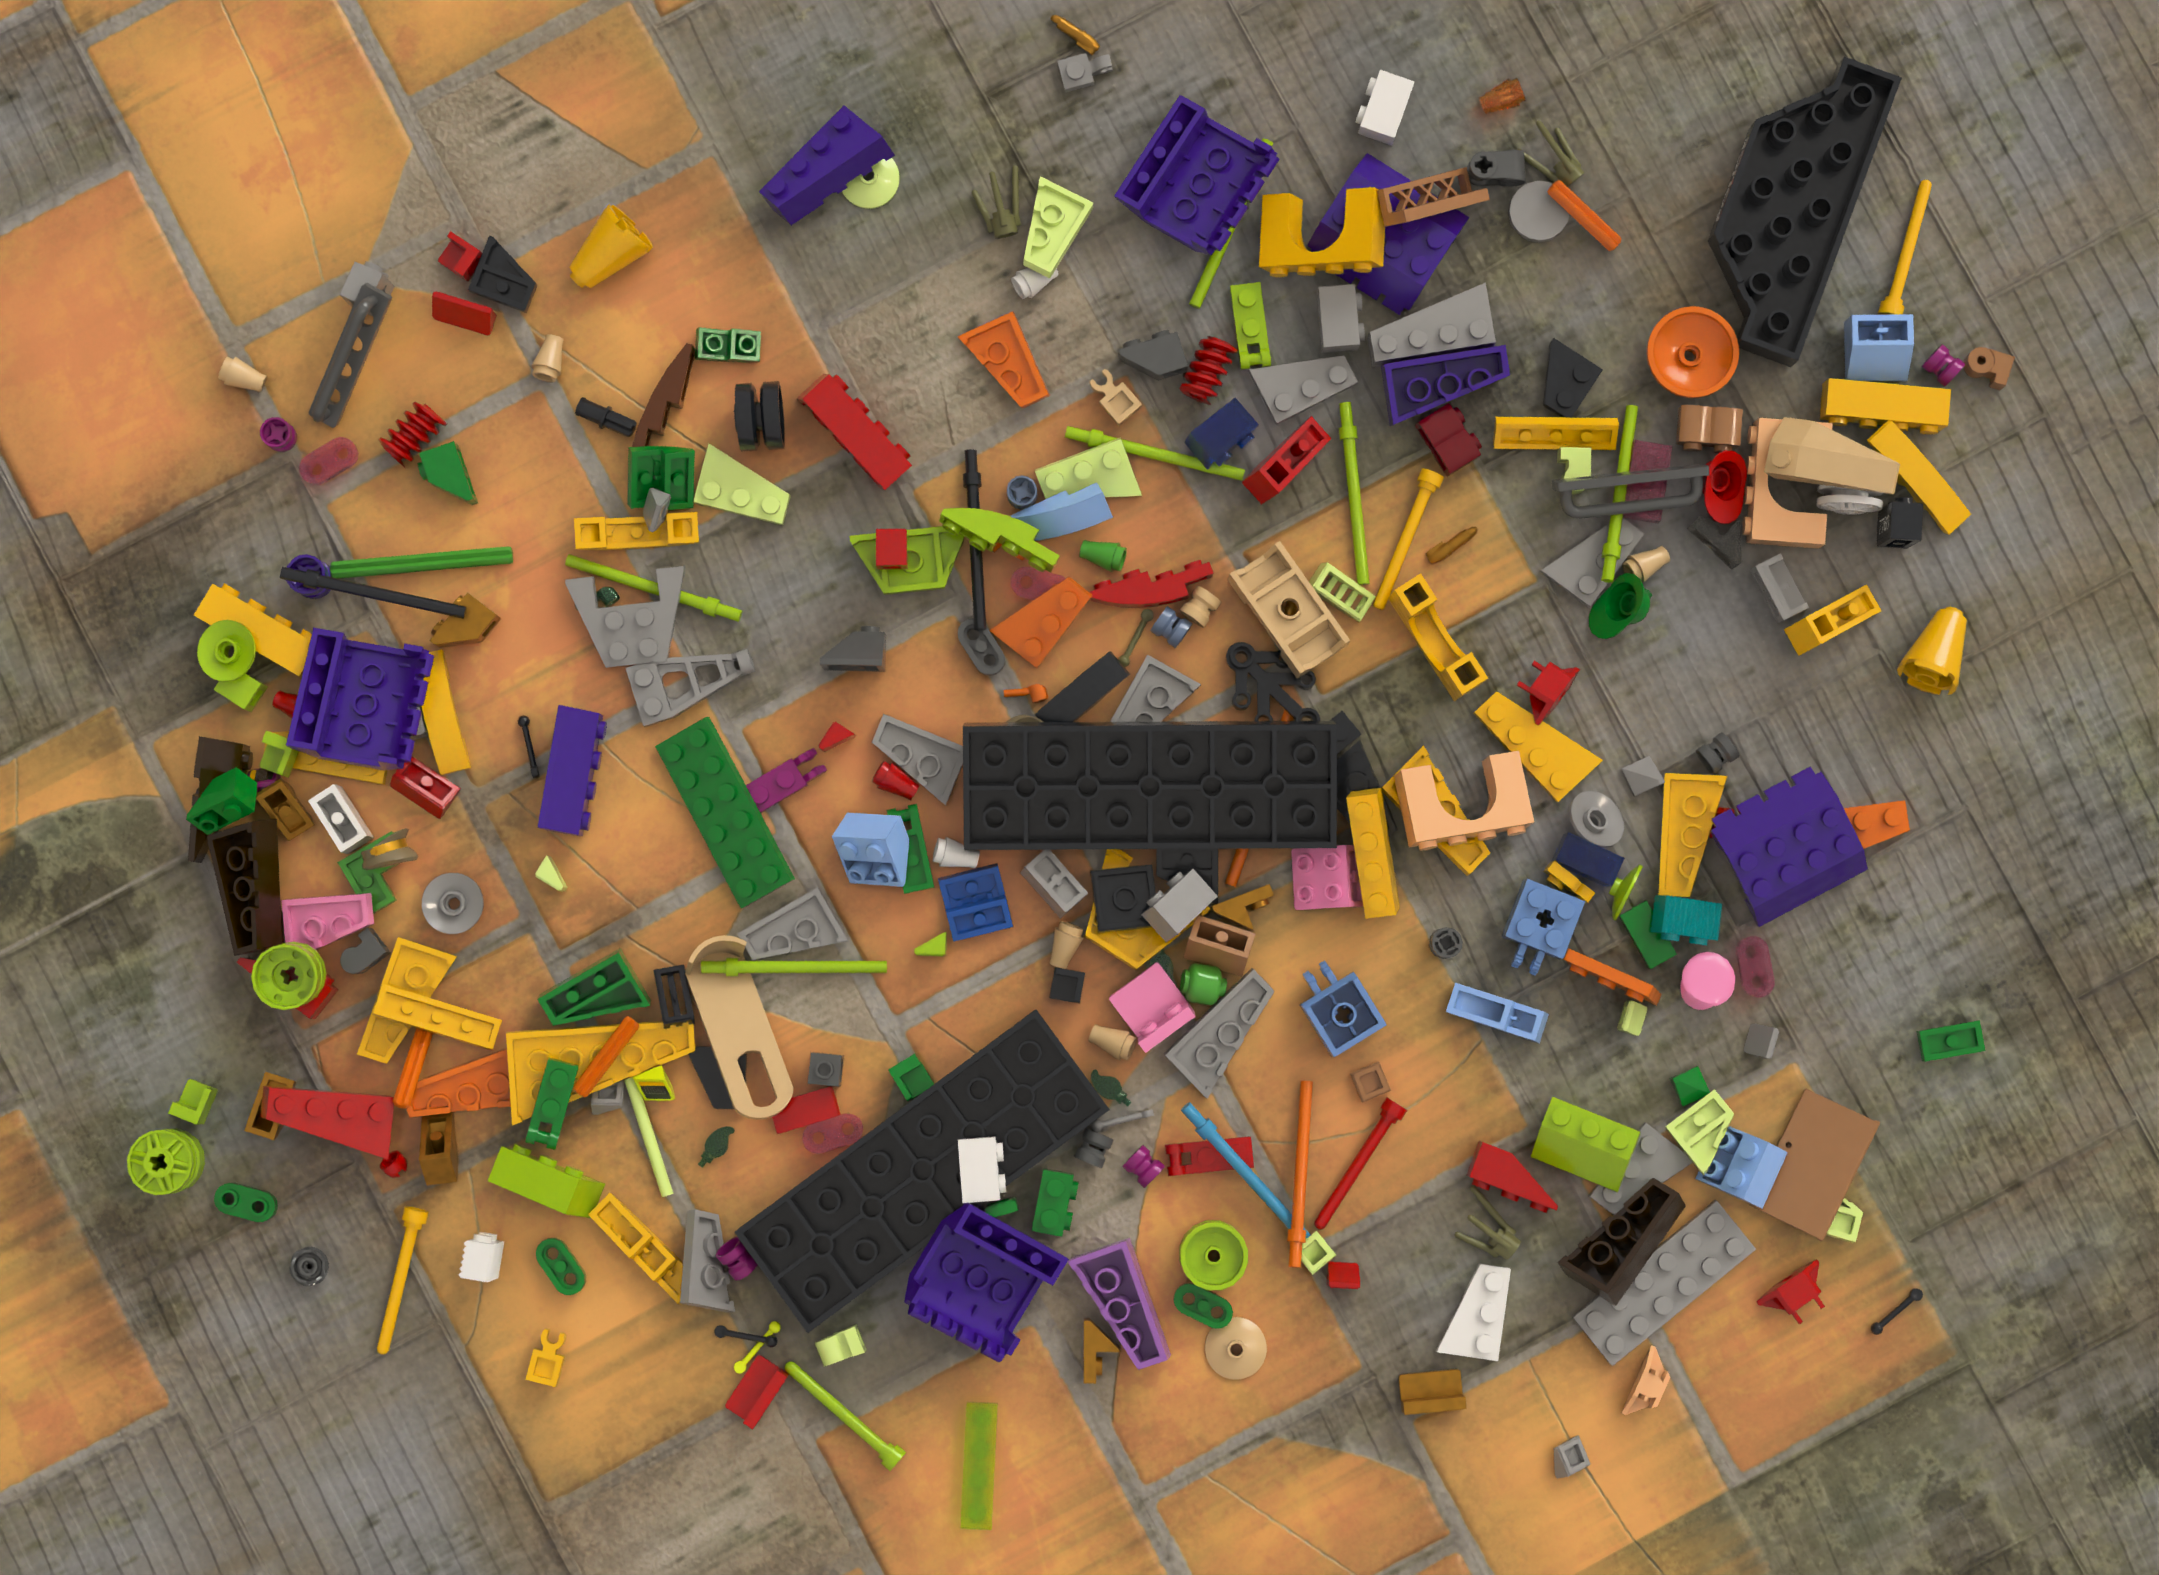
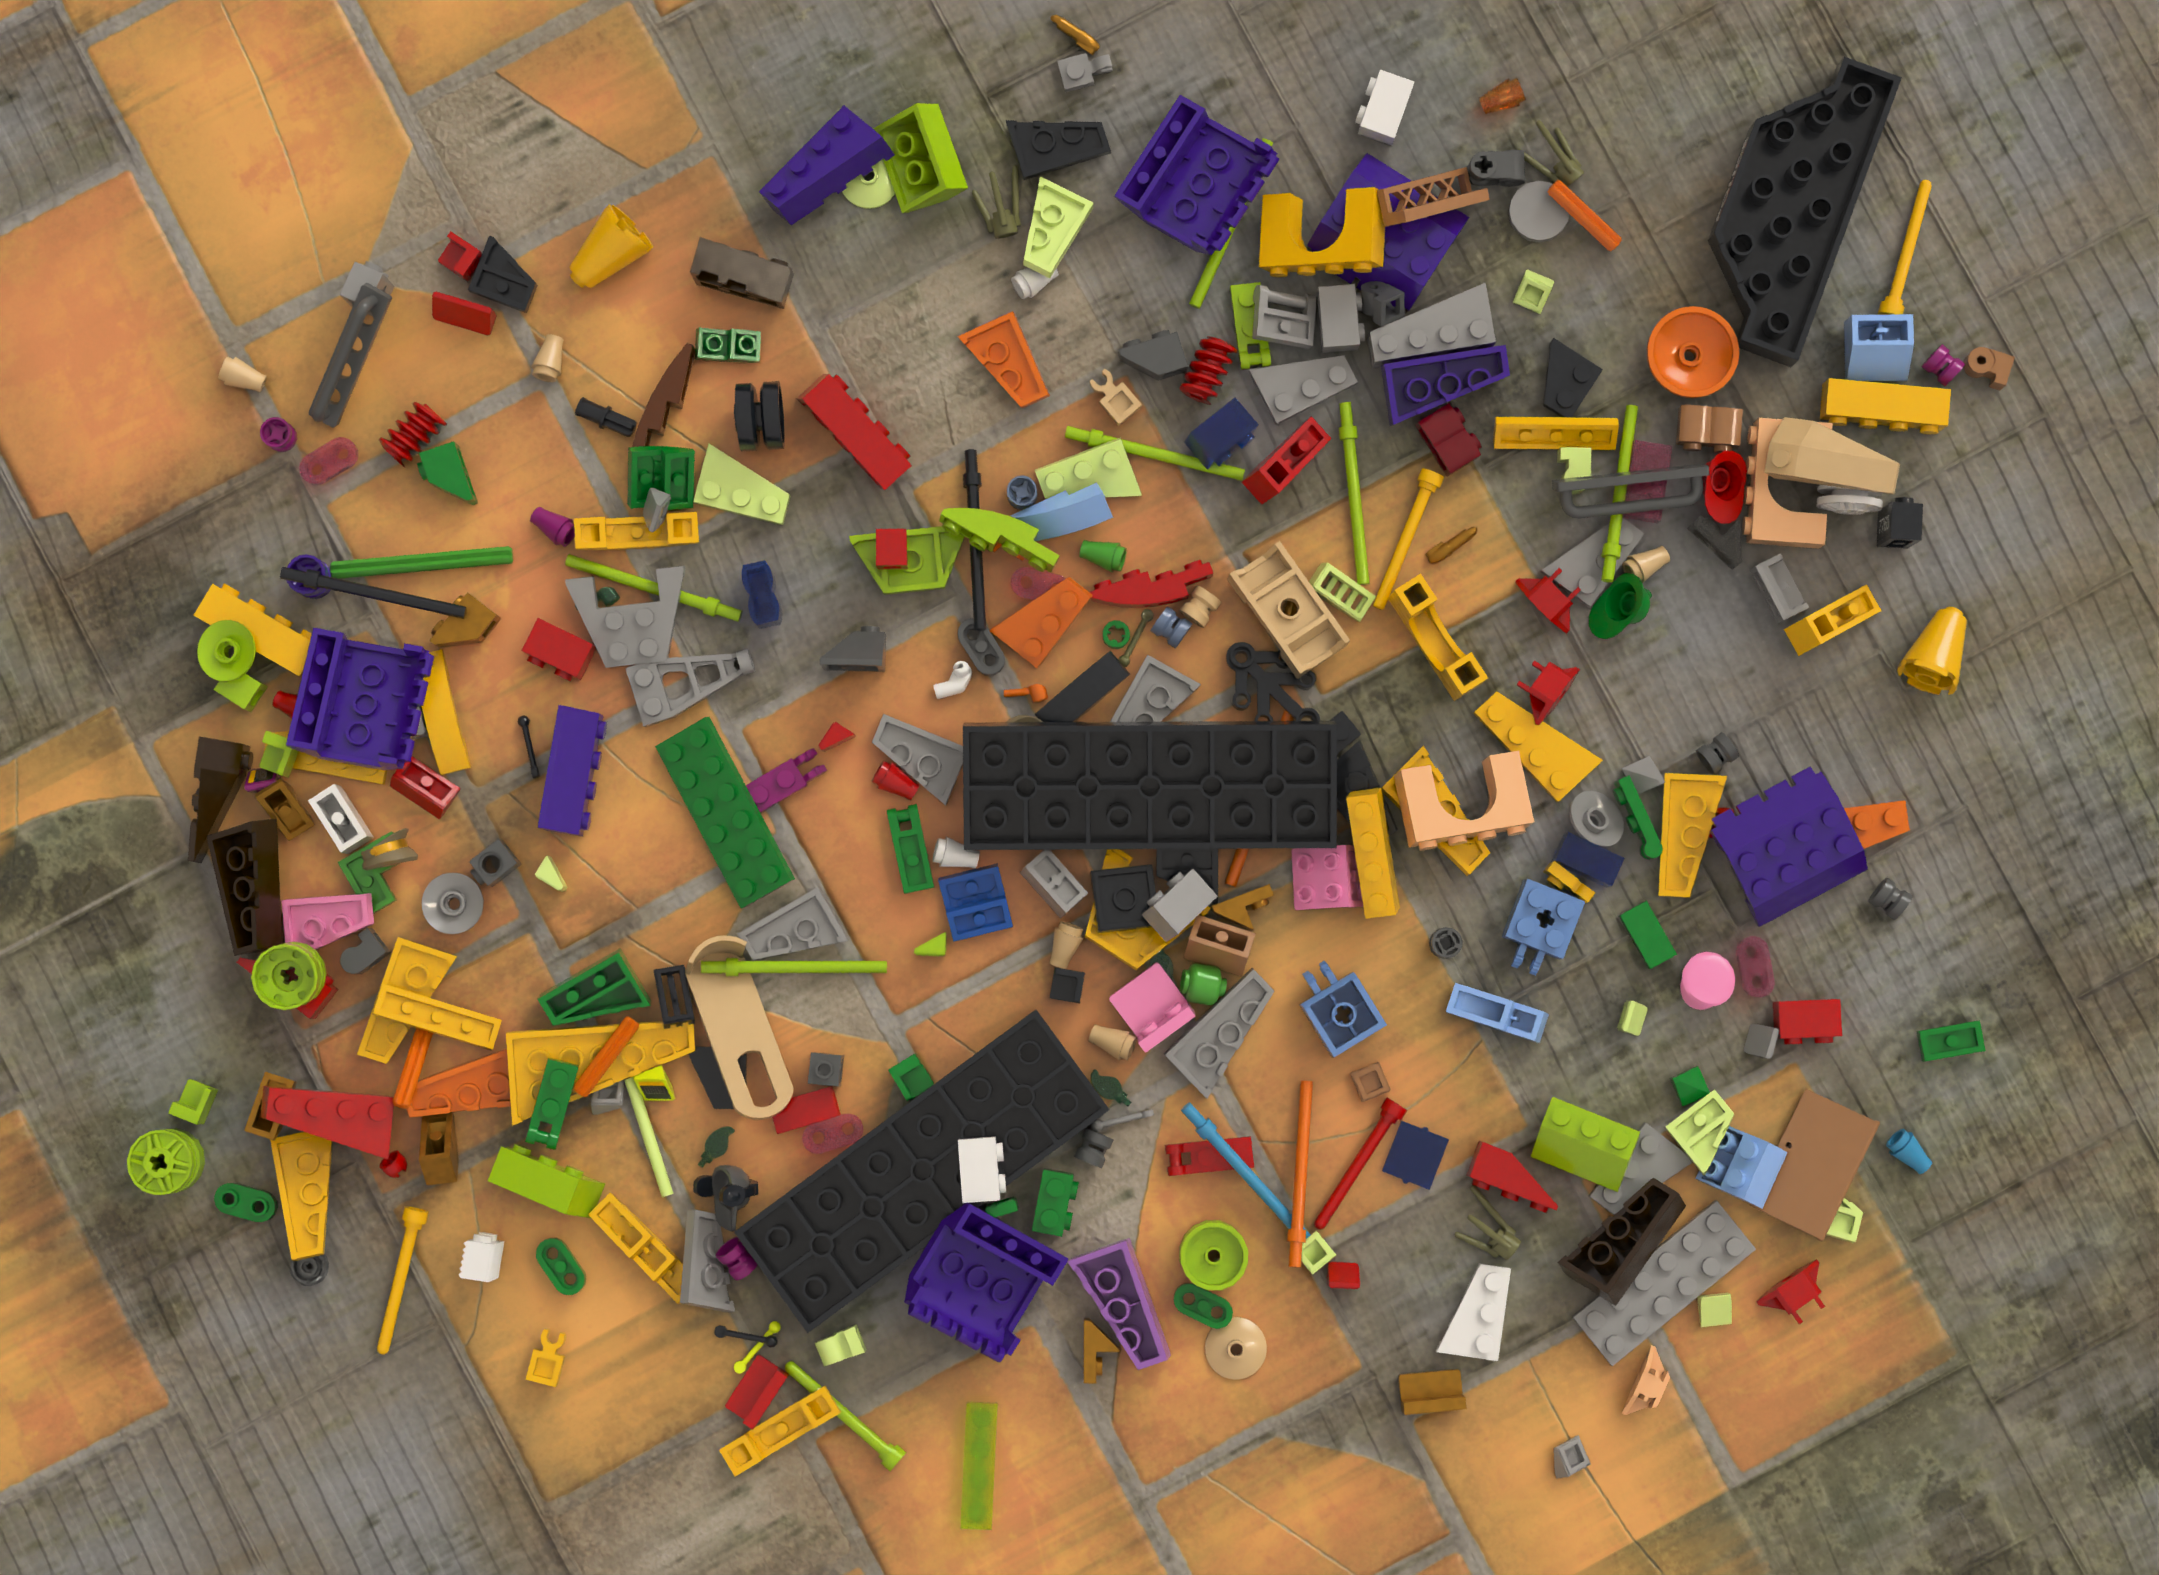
(224, 801): green slope -> none
(303, 1183): none -> yellow wing
(507, 859): none -> dark grey brick
(554, 526): none -> magenta cone
(558, 649): none -> red brick
(730, 1191): none -> cap
(741, 273): none -> dark brown wedge
(761, 587): none -> clear blue brick
(779, 1430): none -> yellow slope
(873, 848): light blue slope -> none
(924, 160): none -> lime slope
(957, 683): none -> white arm
(1054, 146): none -> black wing
(1118, 626): none -> green bush
(1142, 1165): magenta wheel -> none
(1281, 325): none -> light grey plate
(1377, 299): none -> dark grey leg
(1415, 1155): none -> clear blue piece
(1533, 291): none -> yellowish green slope
(1549, 599): none -> red piece
(1612, 977): orange wing -> none
(1621, 890): lime dish -> none
(1638, 819): none -> green plate
(1686, 918): teal brick -> none
(1715, 1309): none -> yellowish green slope
(1807, 1019): none -> red brick
(1890, 898): none -> dark grey wheel
(1908, 1150): none -> dark azure cone
(1914, 1295): black hinge -> none
(1920, 477): yellow slope -> none

